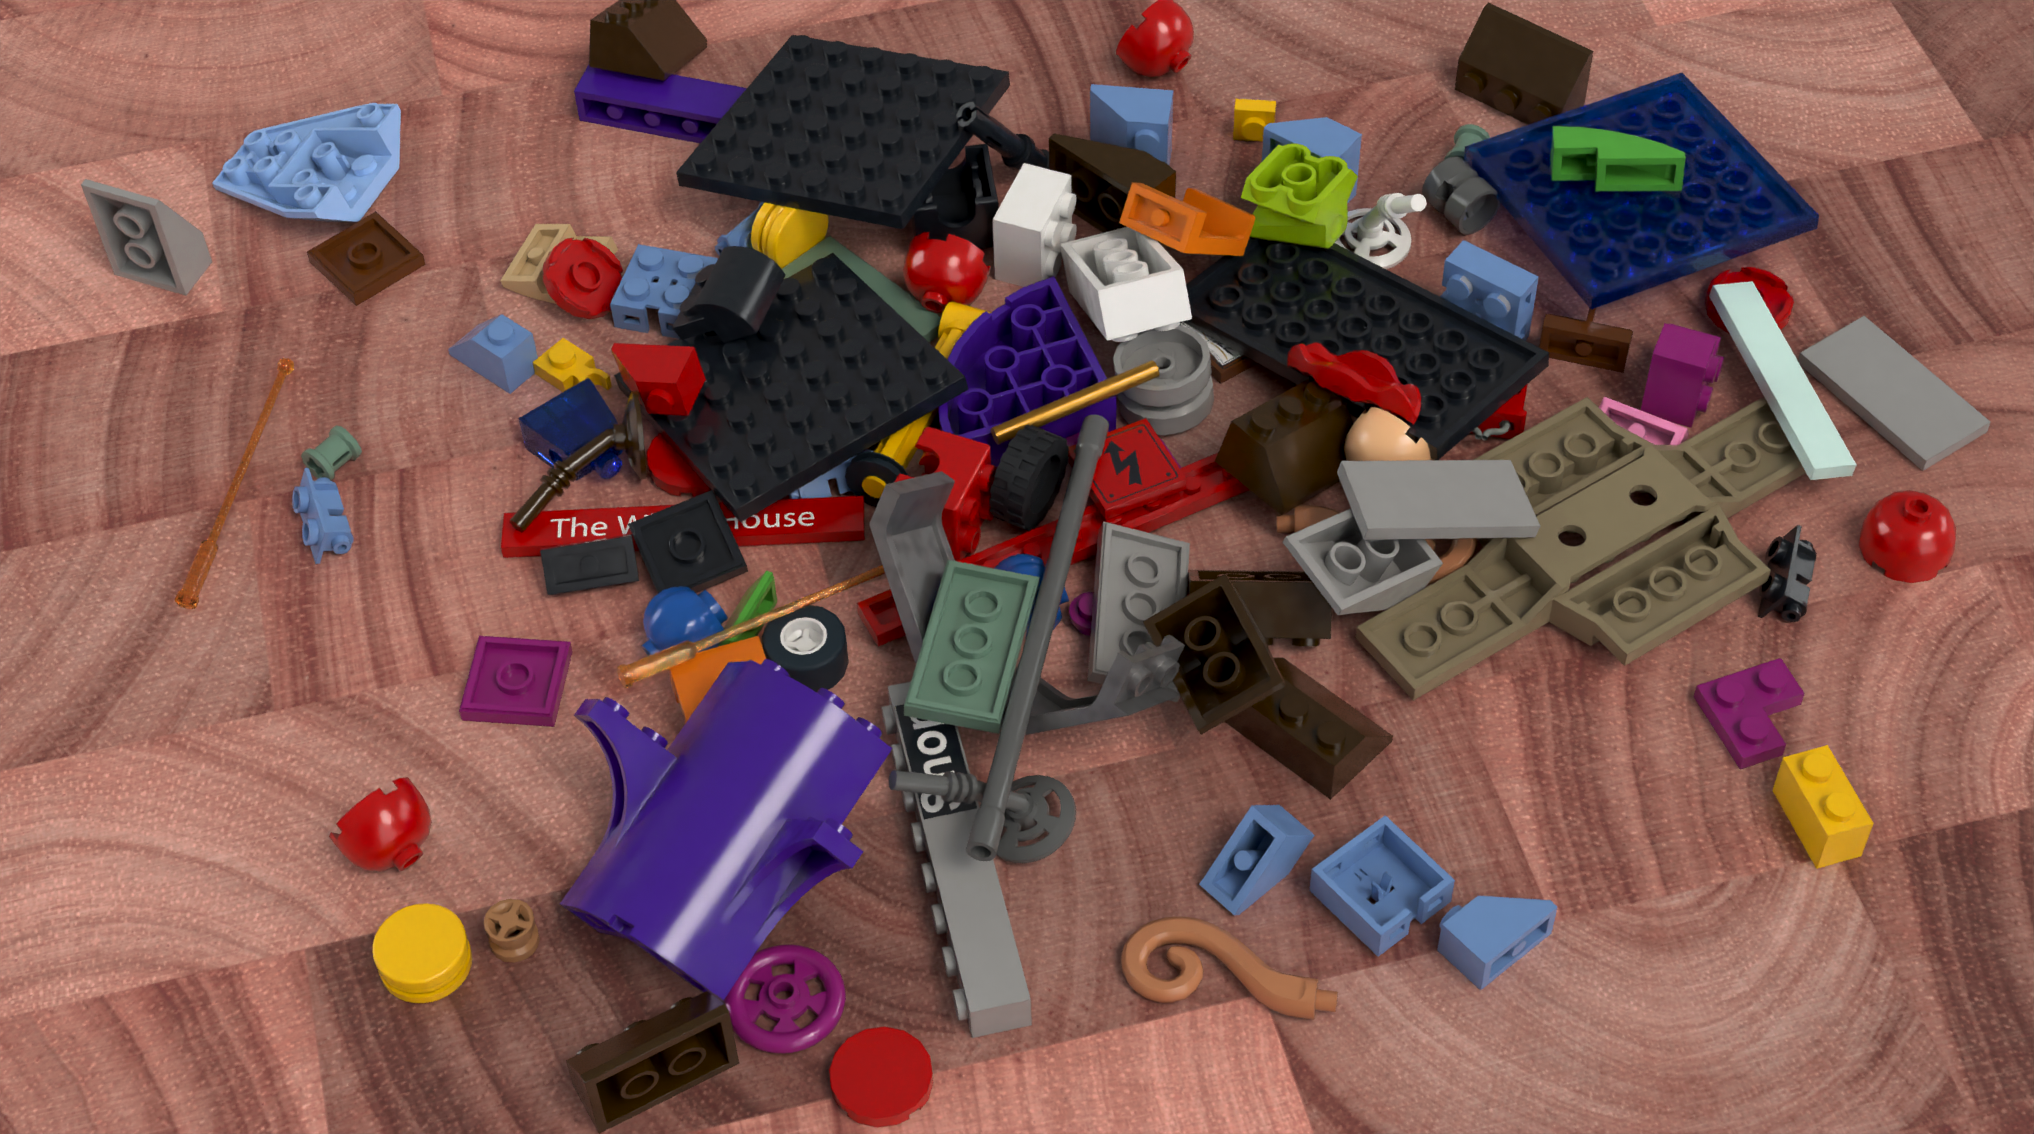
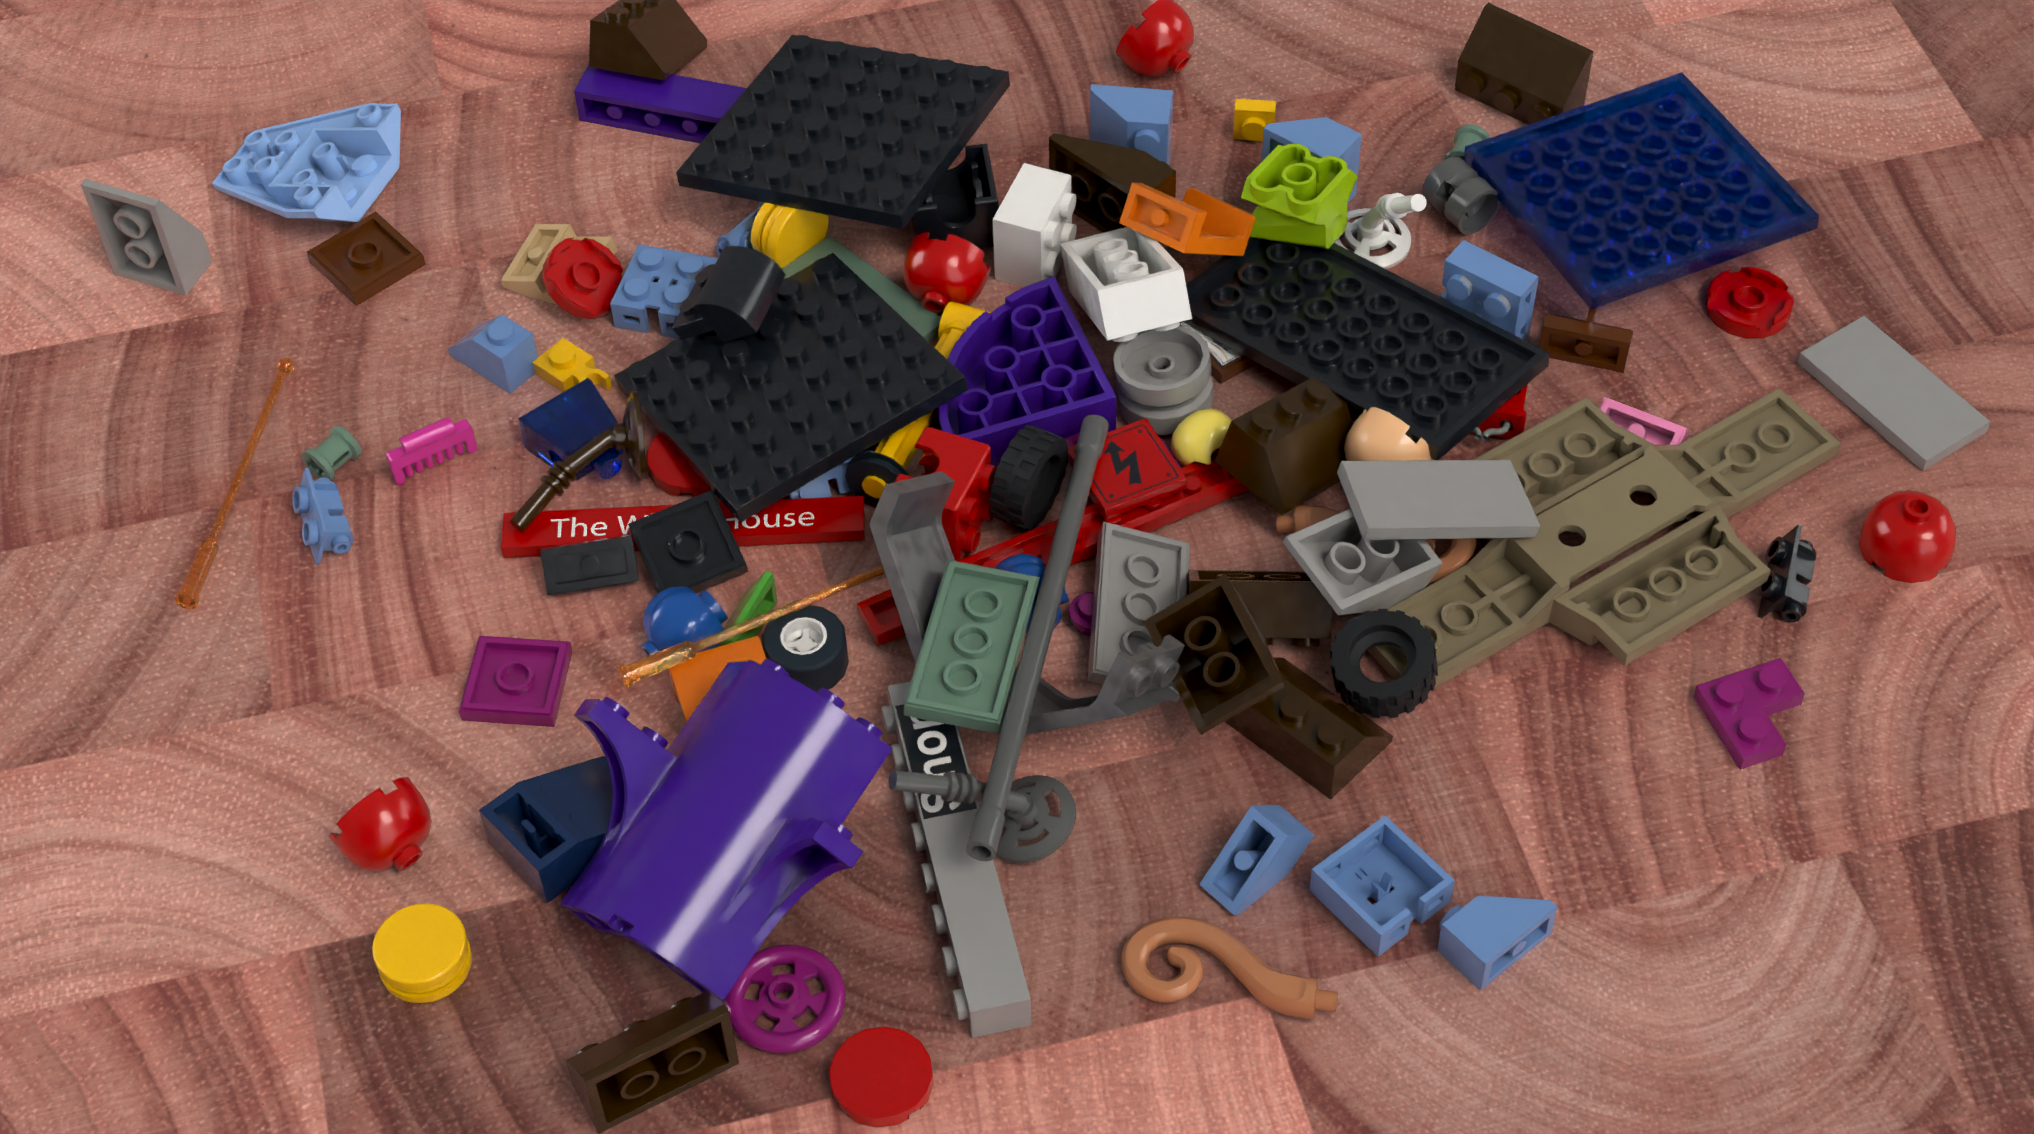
(429, 441): none -> dark pink piece
(504, 920): medium nougat wheel -> none
(552, 824): none -> dark blue slope
(662, 374): red slope -> none
(1014, 148): black pin -> none
(1076, 401): pearl gold bar -> none
(1199, 436): none -> light yellow hair
(1357, 376): red piece -> none
(1378, 629): none -> black tyre
(1615, 160): bright green slope -> none
(1680, 374): magenta brick -> none
(1782, 381): light aqua tile -> none
(1822, 806): yellow brick -> none

